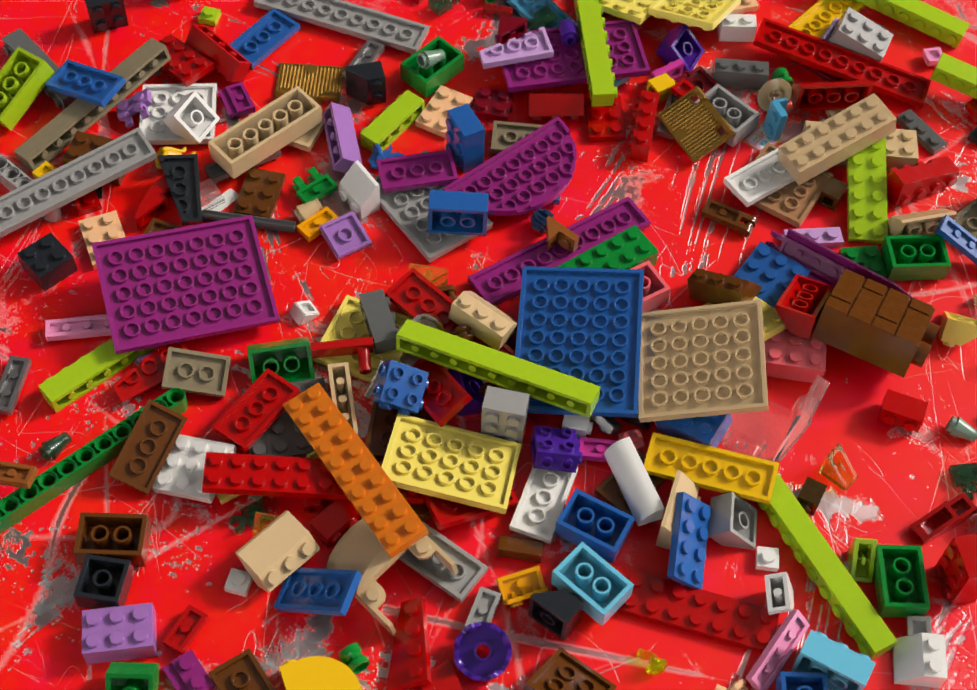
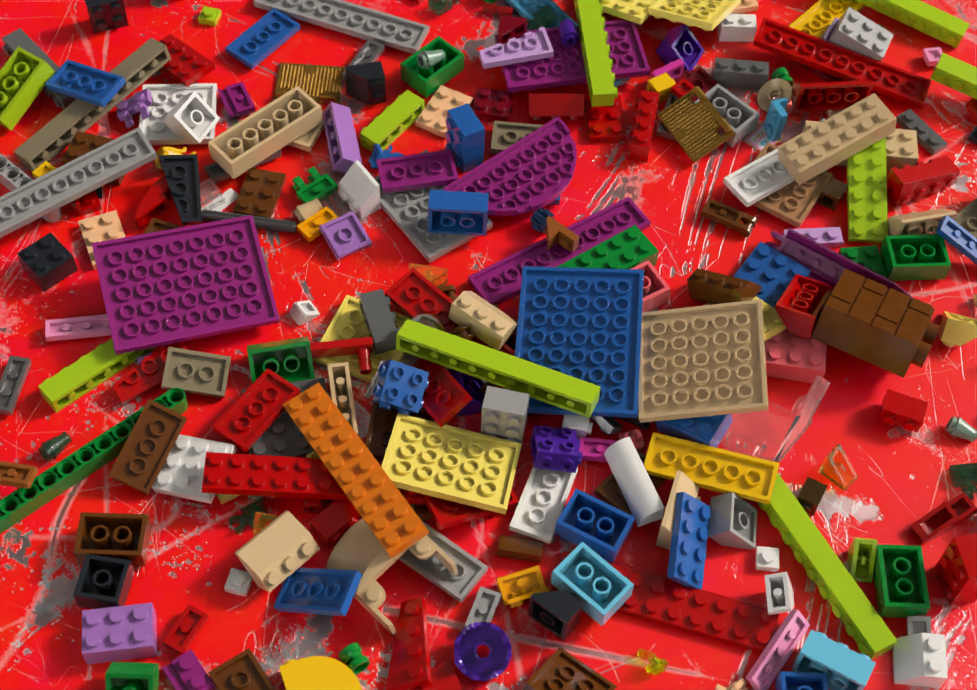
(225, 57): red brick -> none

